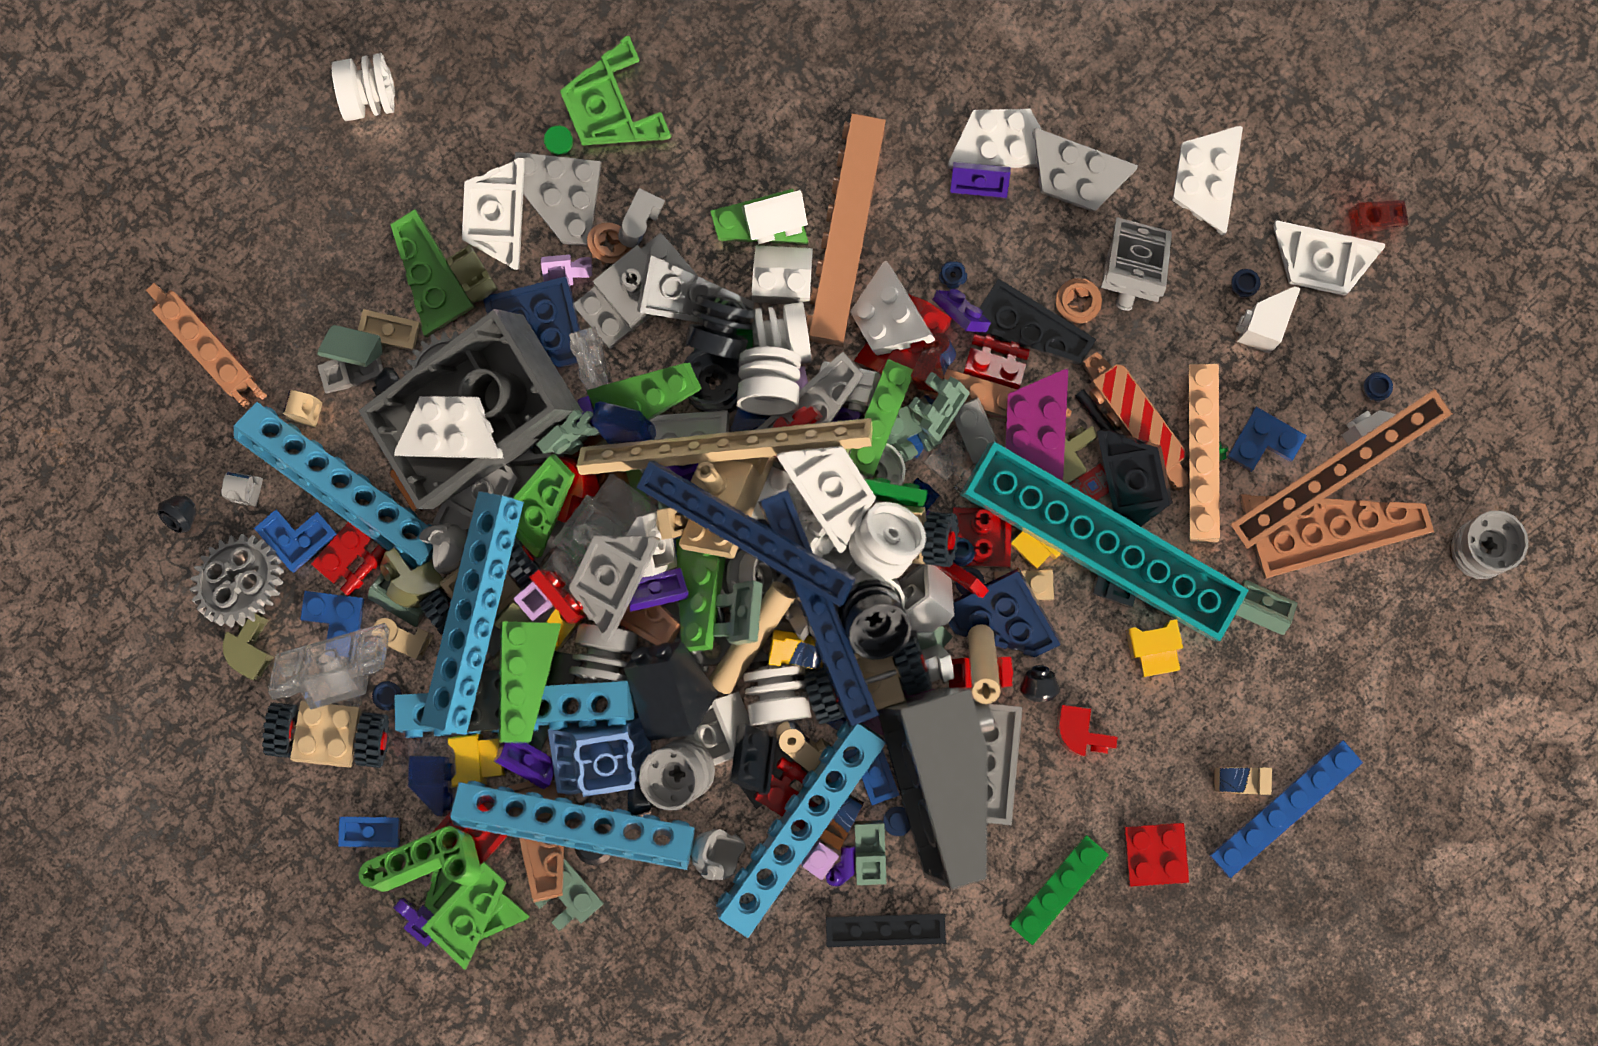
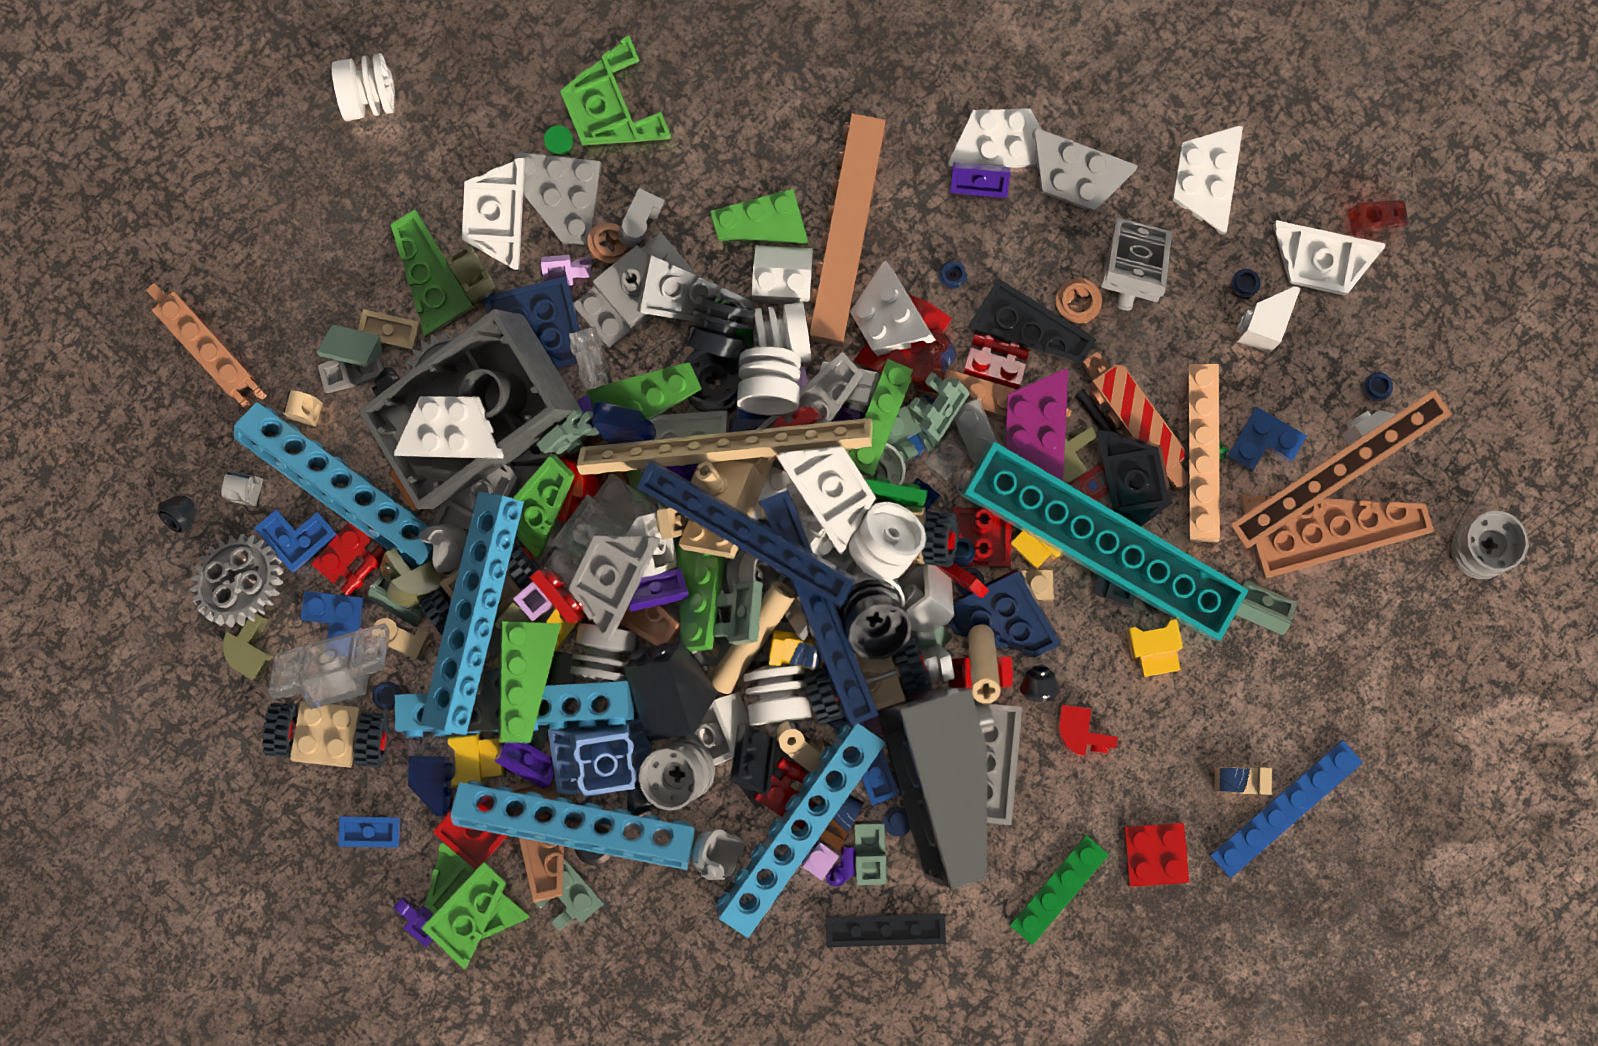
(386, 873): bright green beam -> none
(775, 216): white slope -> none
(961, 311): dark purple plate -> none

